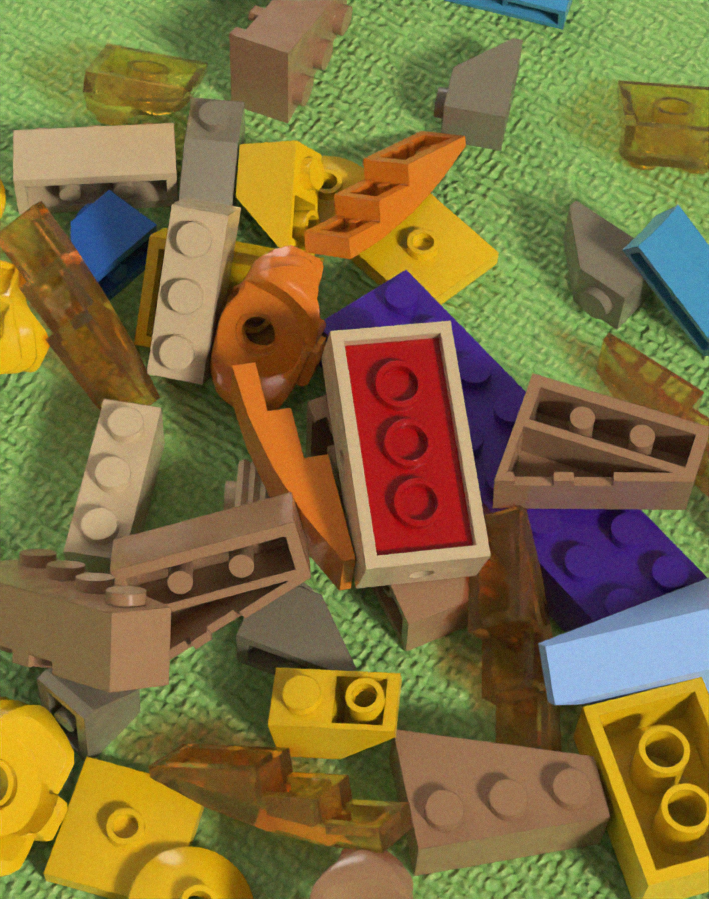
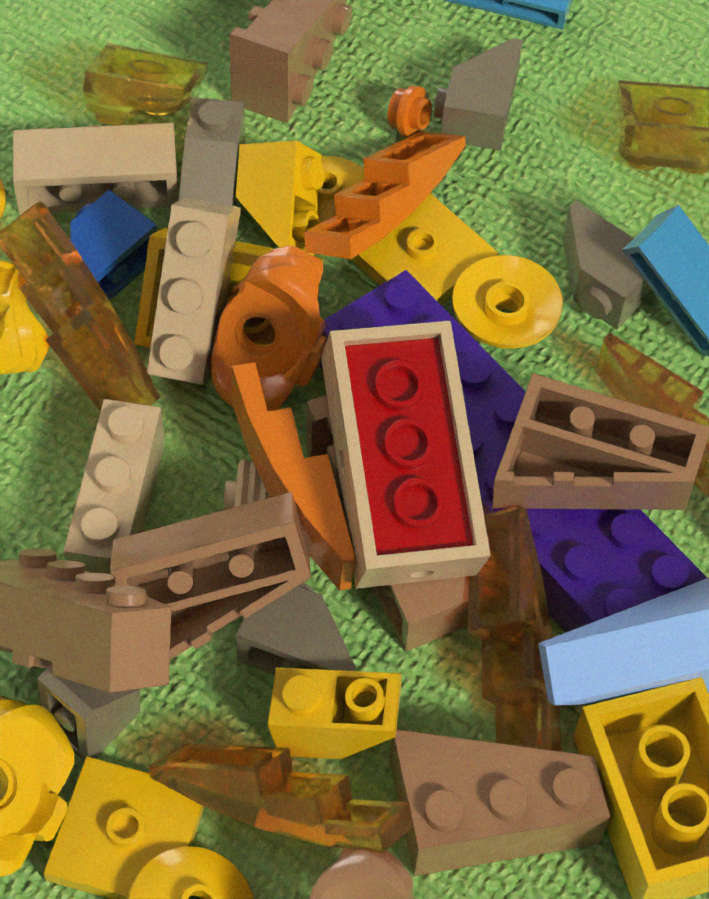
(409, 110): none -> orange plate
(511, 285): none -> yellow dish

